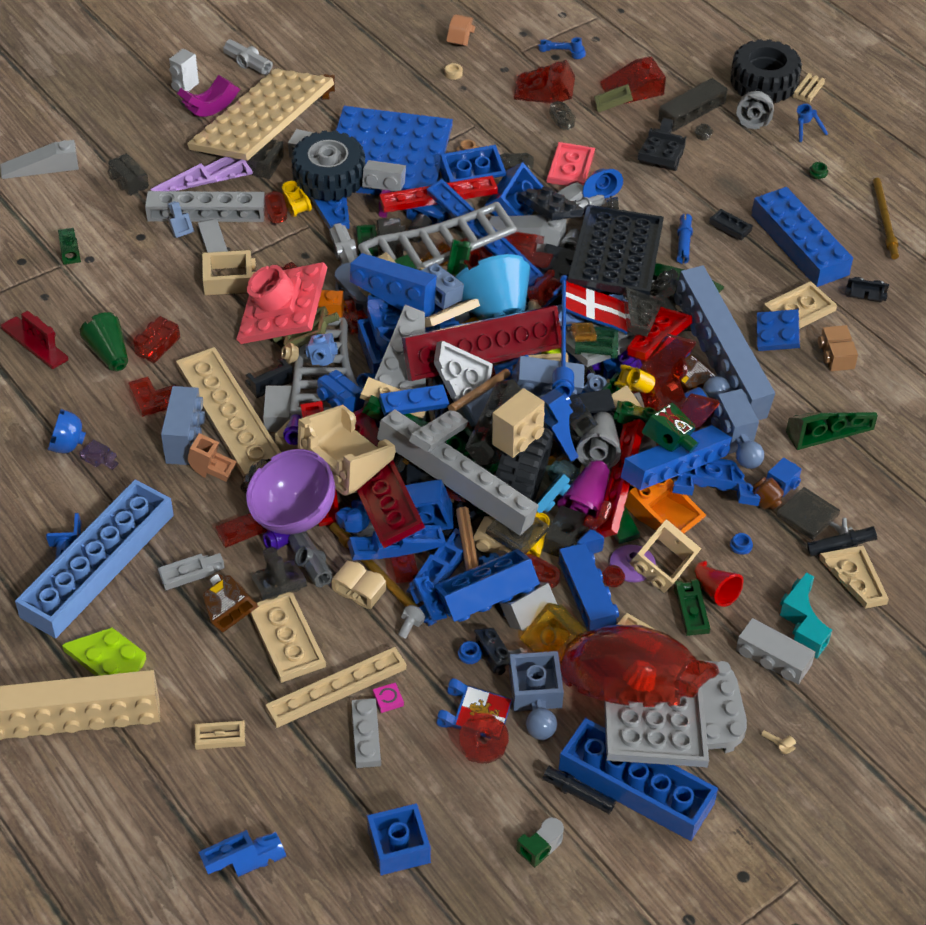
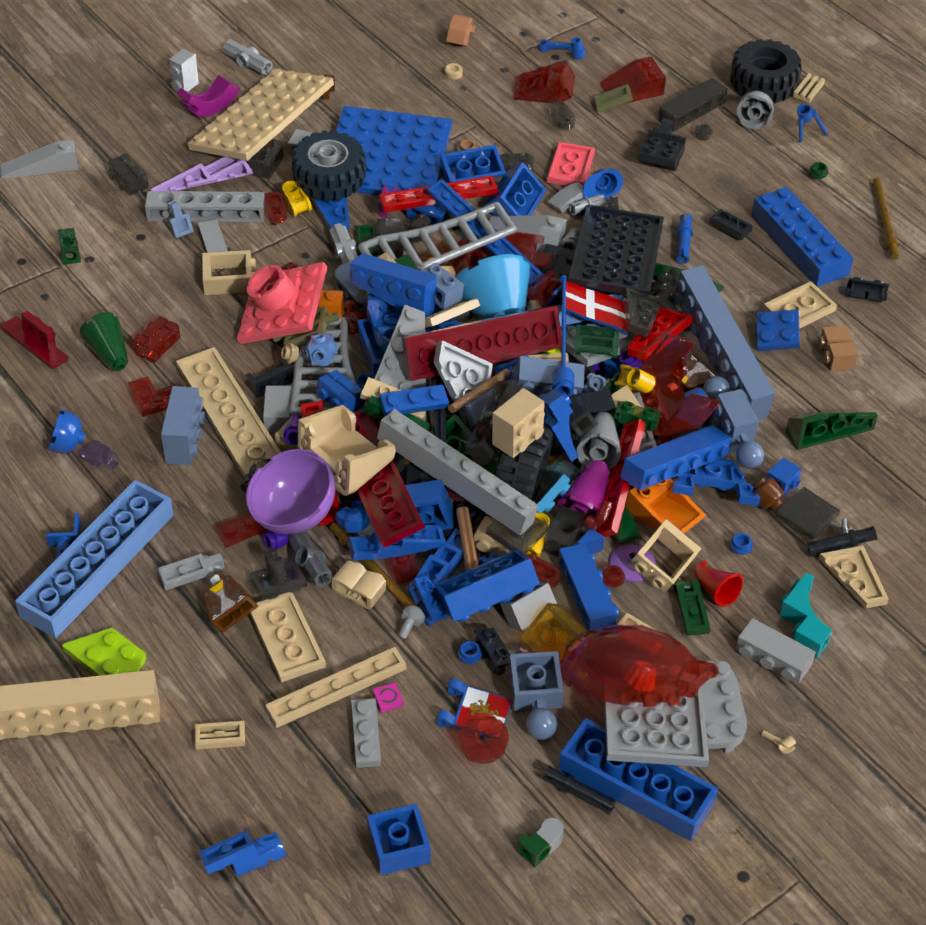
(206, 460): nougat brick -> none
(384, 175): light grey brick -> none
(438, 430): light grey plate -> none
(458, 253): dark green hinge -> none
(550, 204): black plate -> none
(583, 332): clear orange tile -> none
(671, 429): dark green torso -> none

